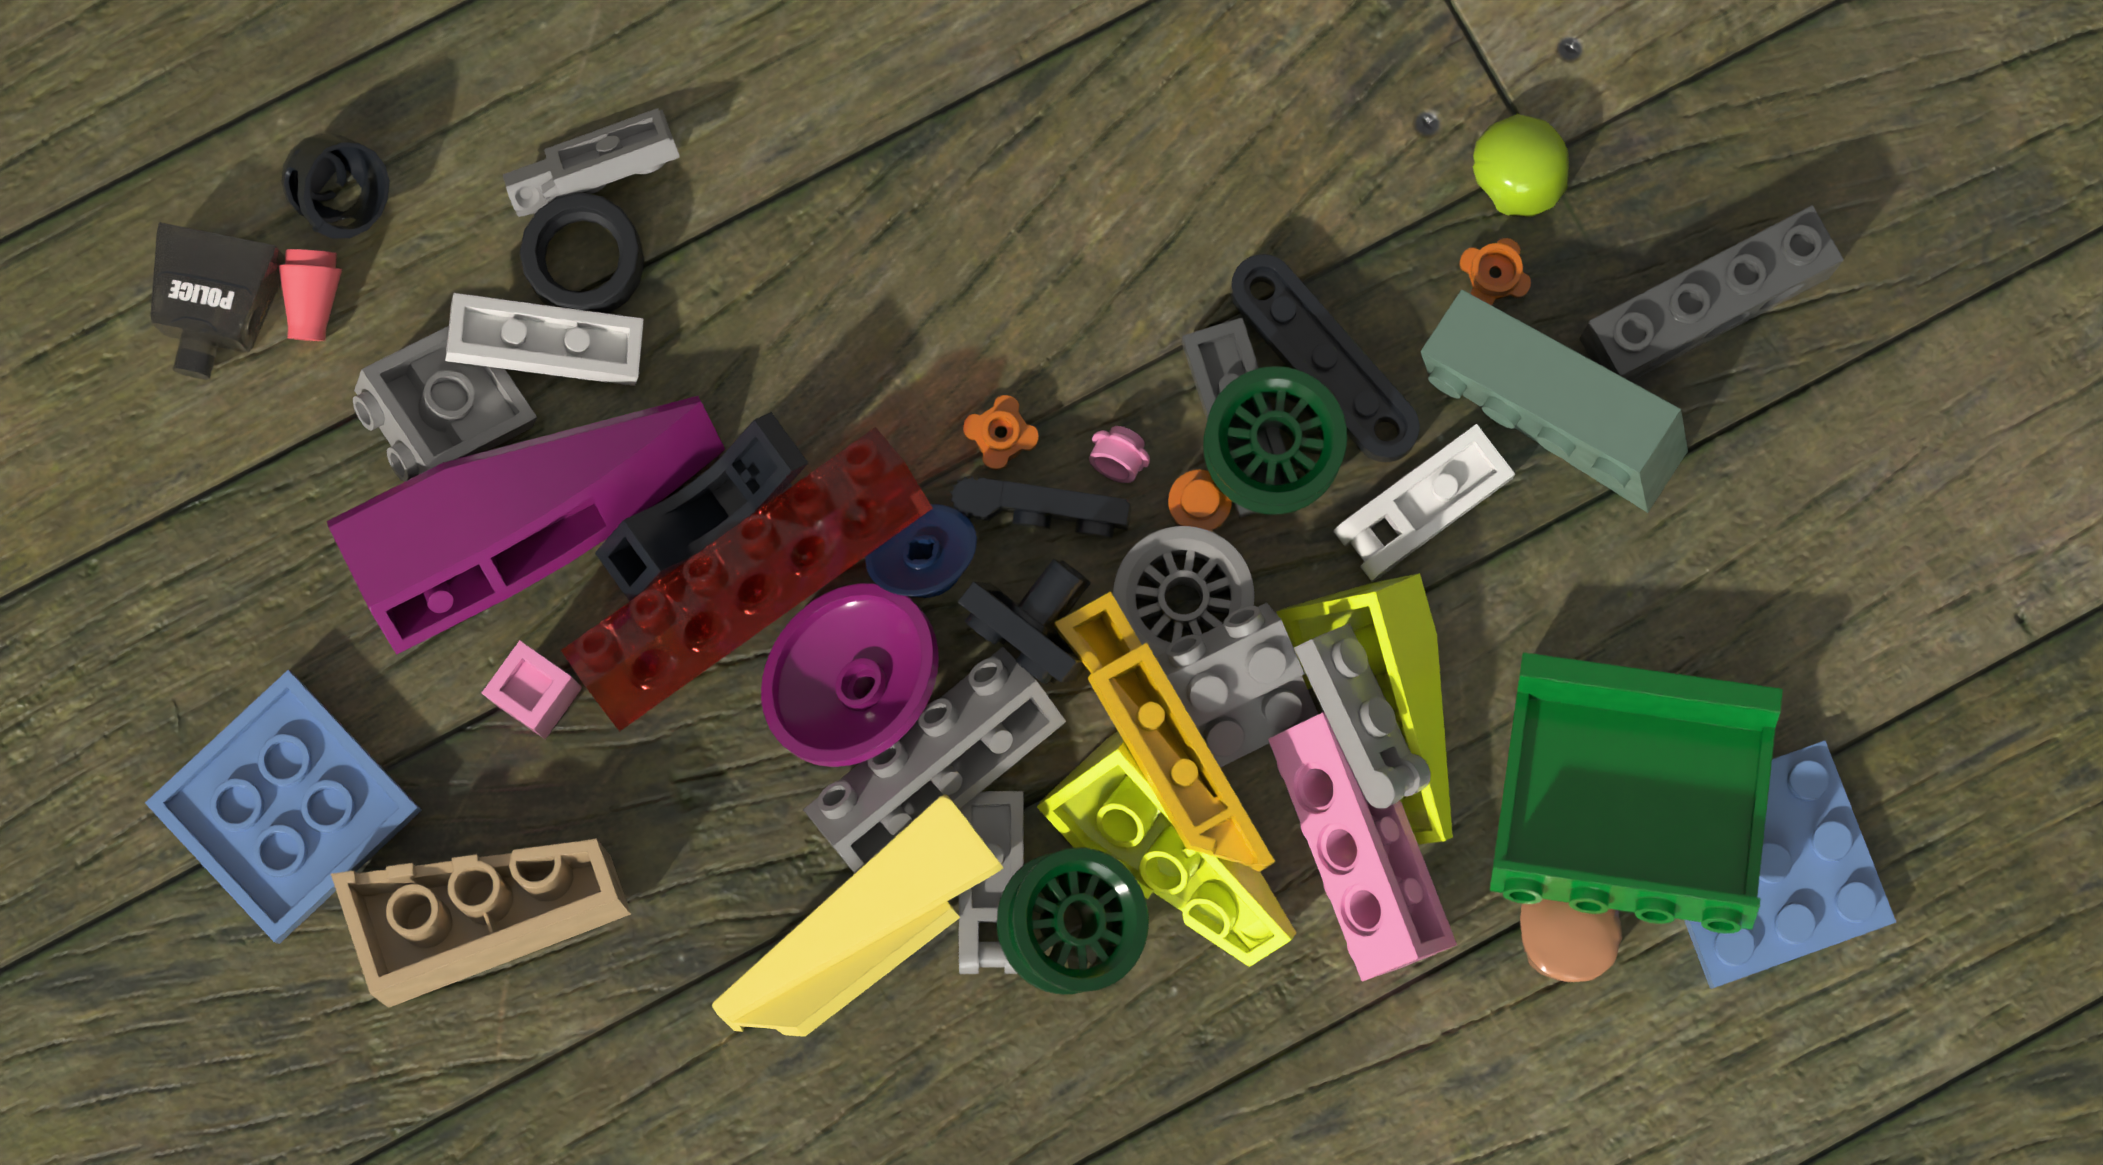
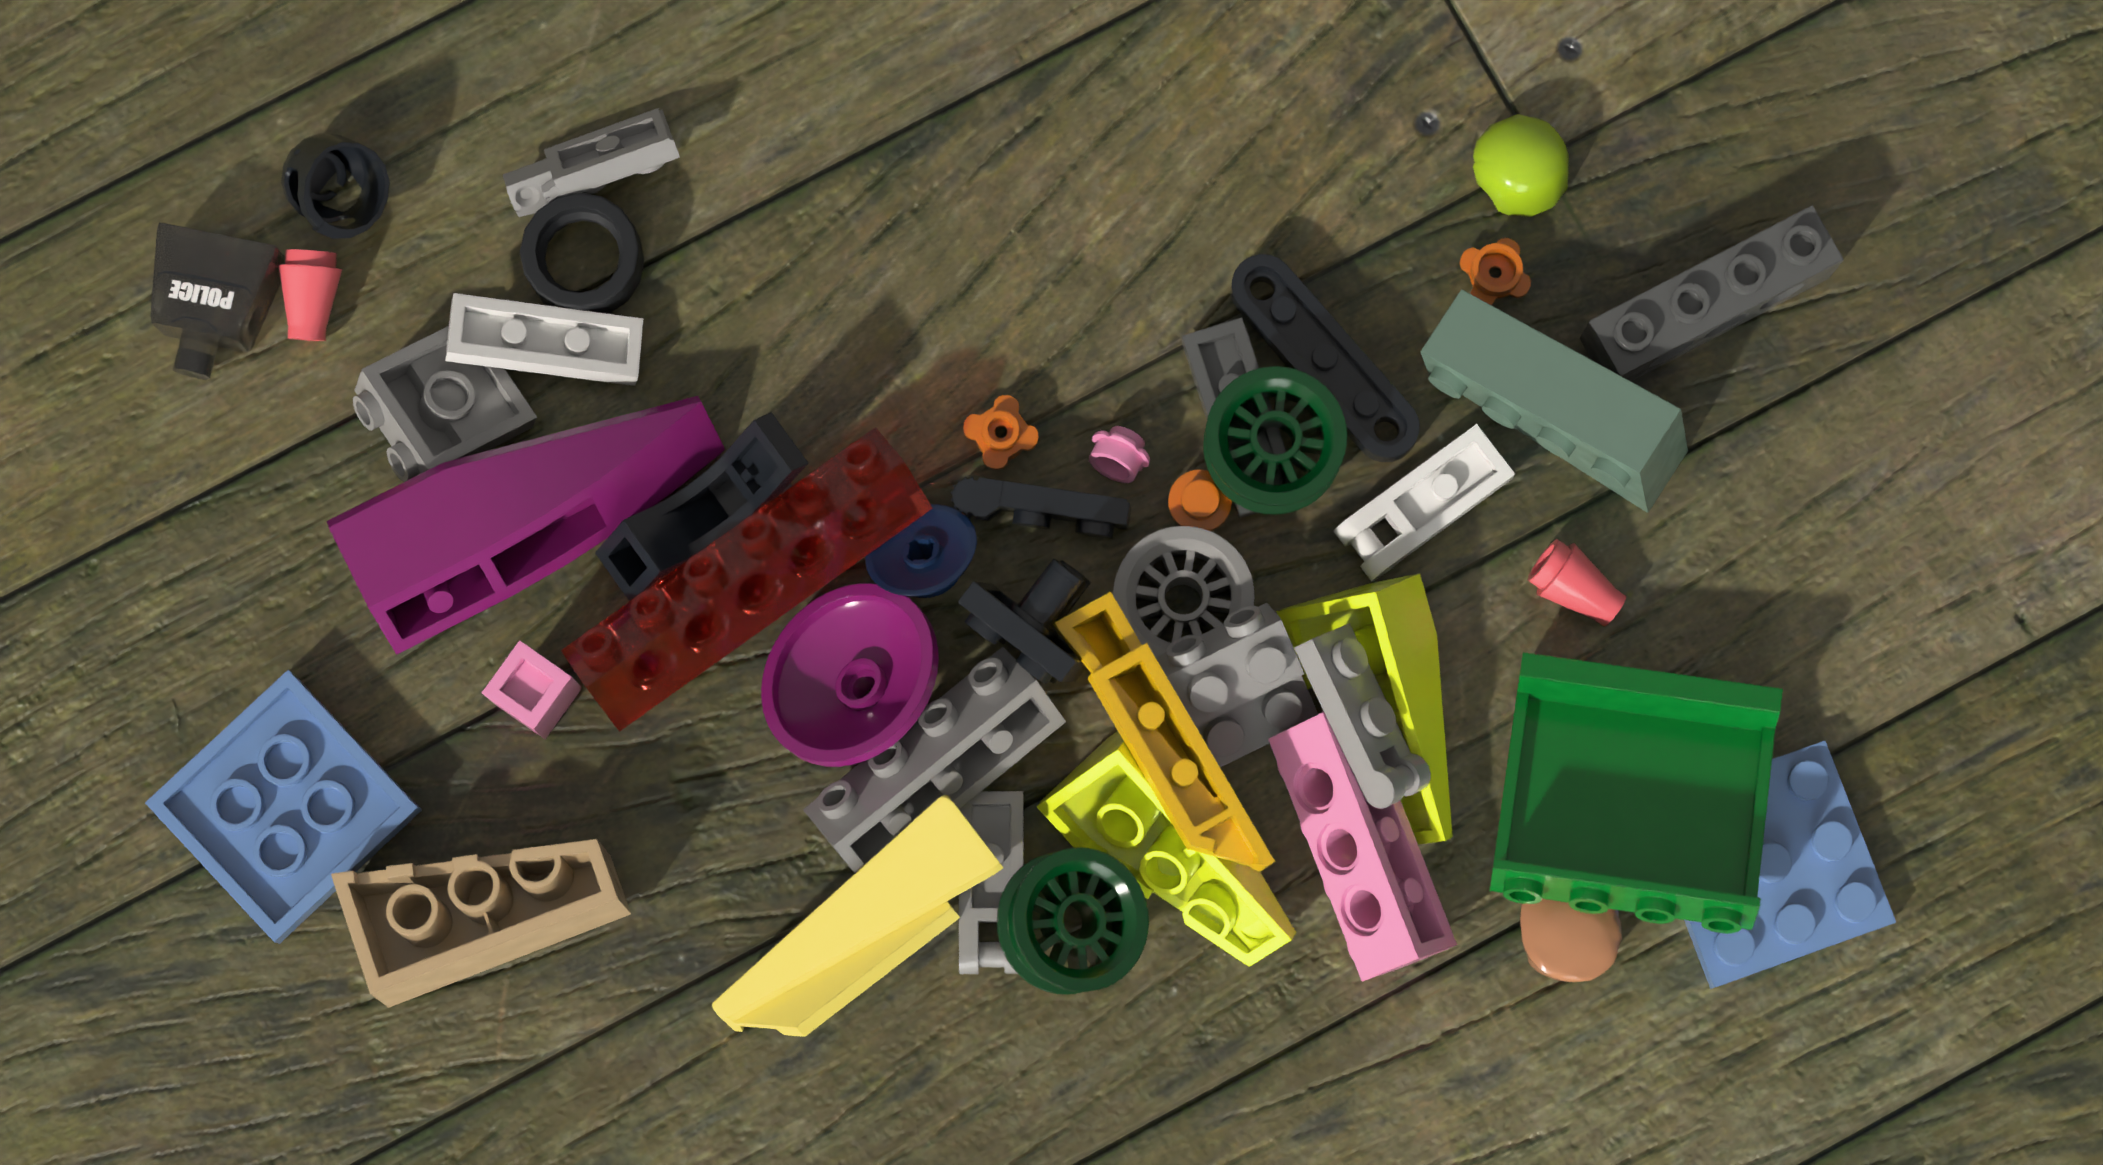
(1574, 582): none -> coral cone

